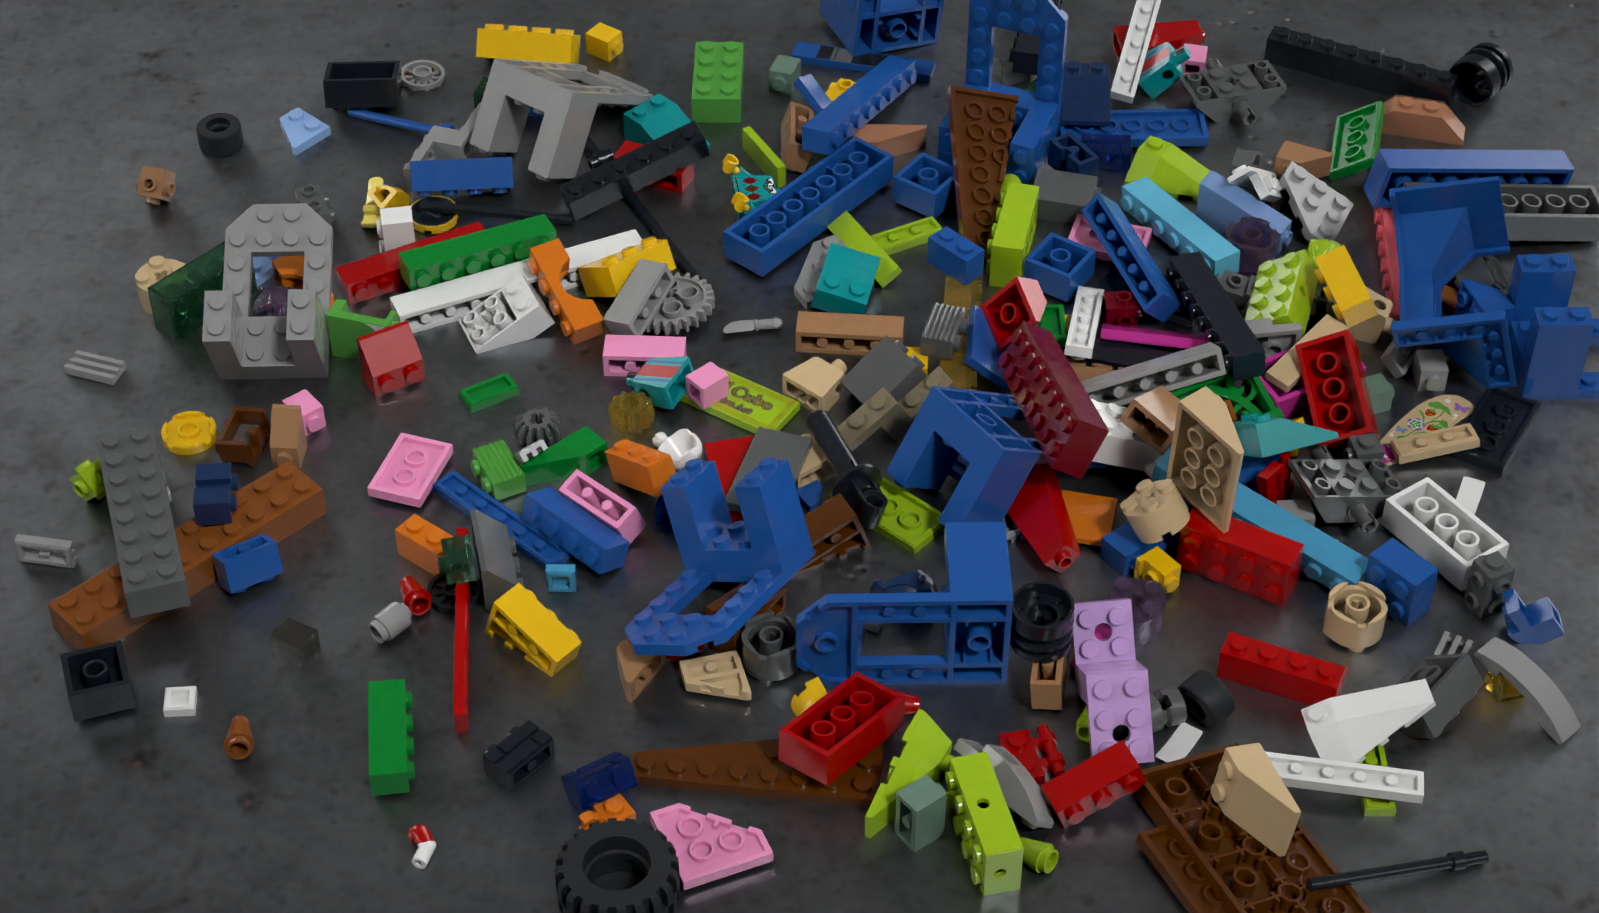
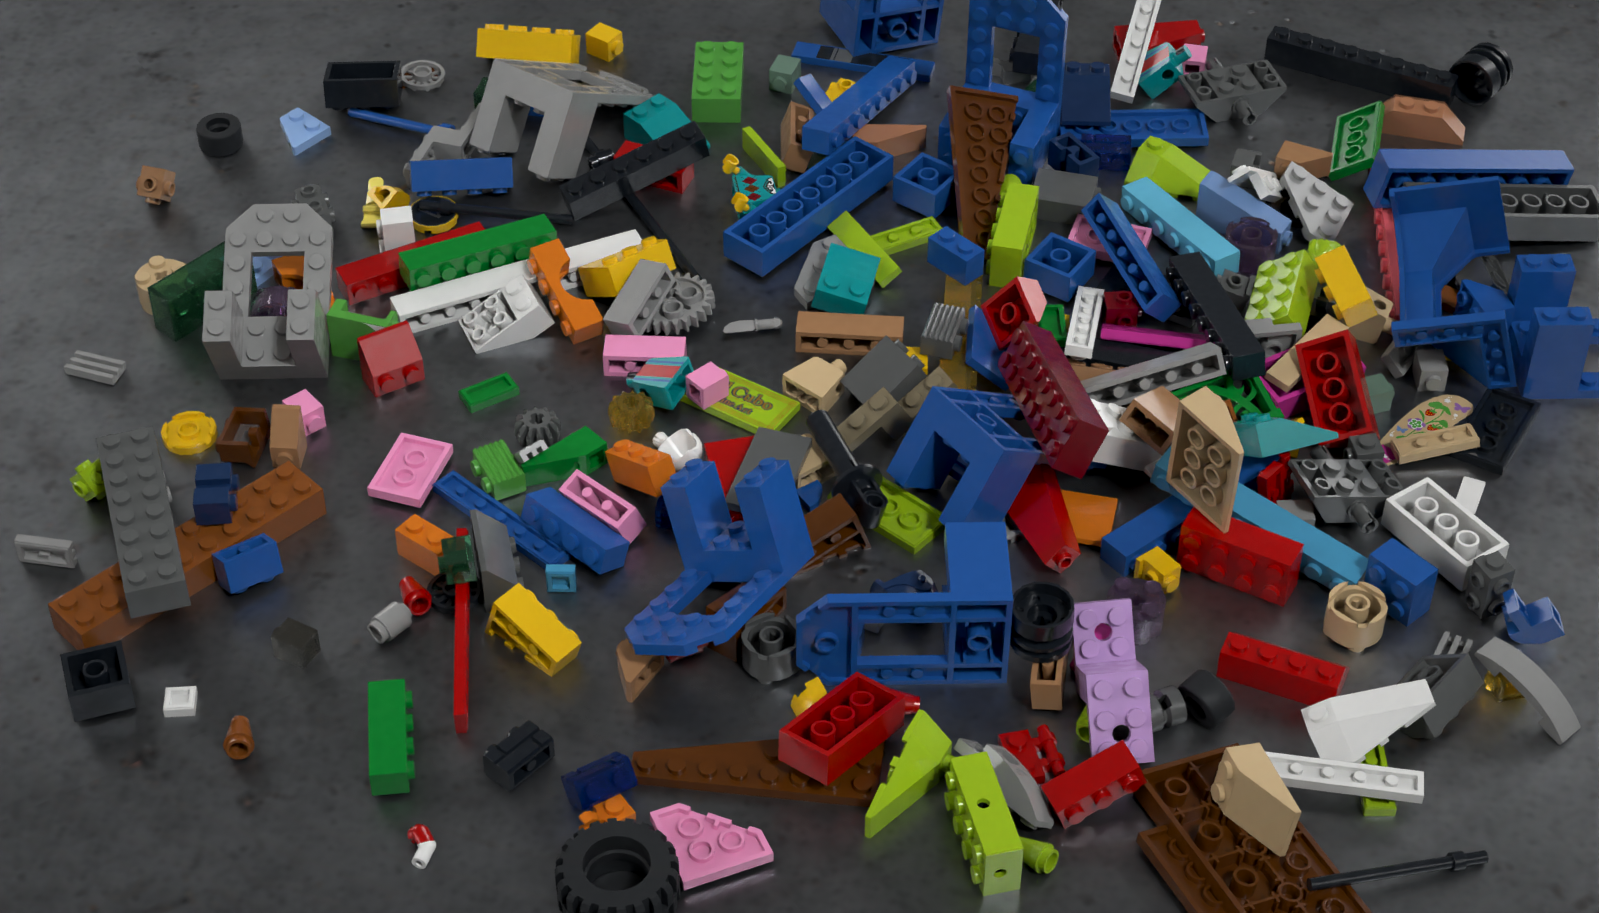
(716, 675): tan wing -> none
(920, 813): sand green brick -> none
(1155, 510): tan brick -> none
(1180, 743): white sticker -> none

